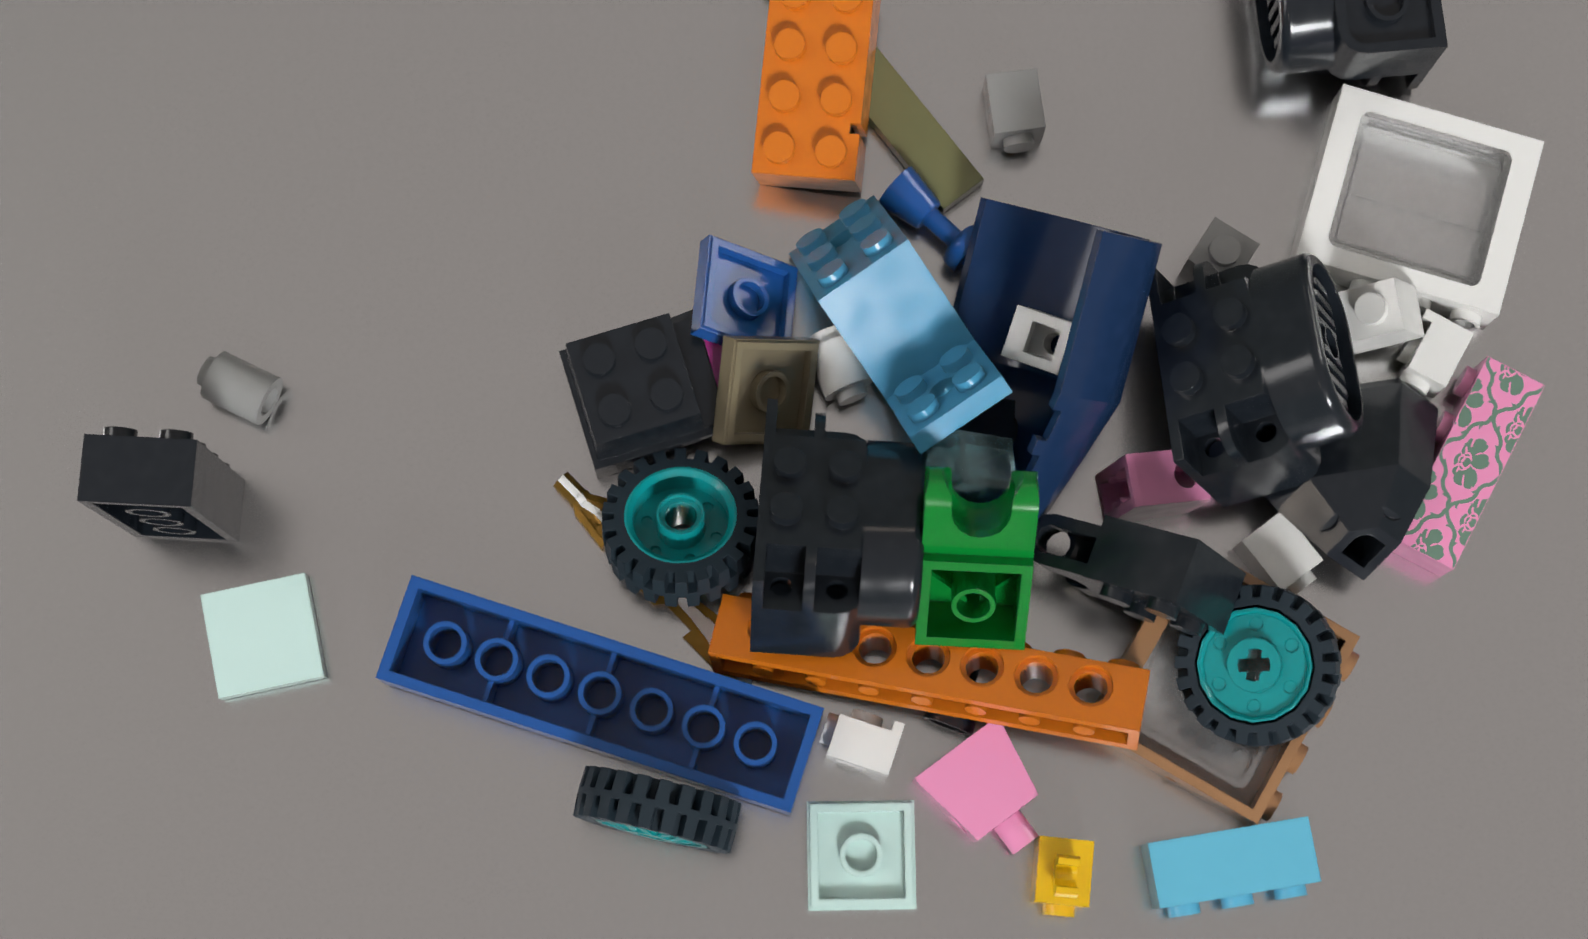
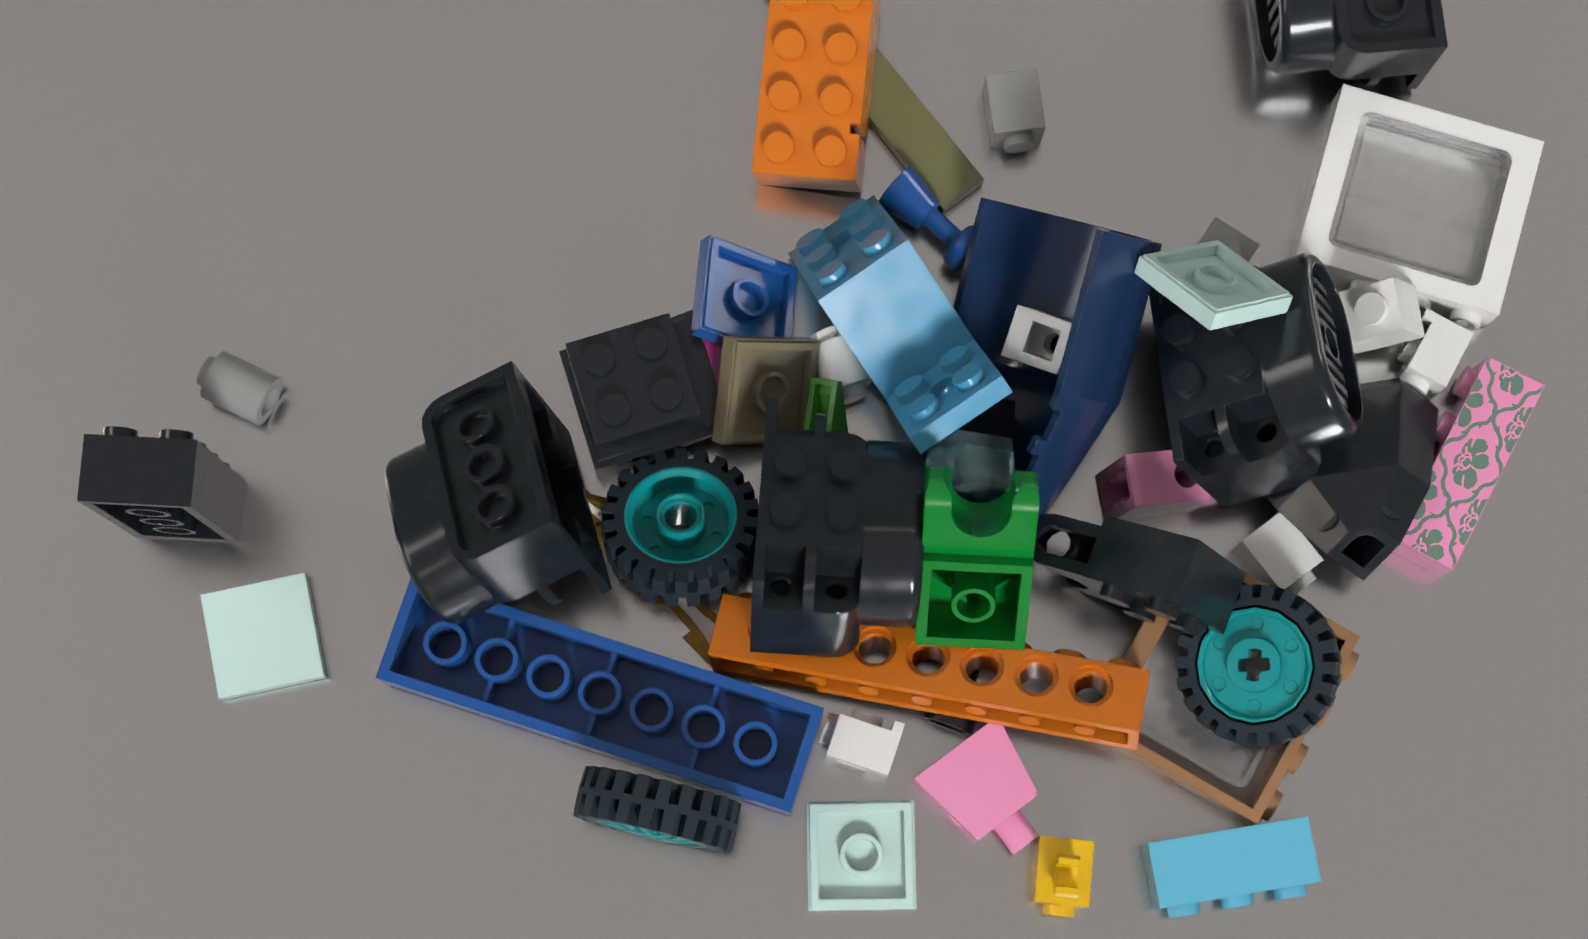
(492, 500): none -> black brick
(828, 398): none -> bright green piece
(1213, 284): none -> light aqua tile

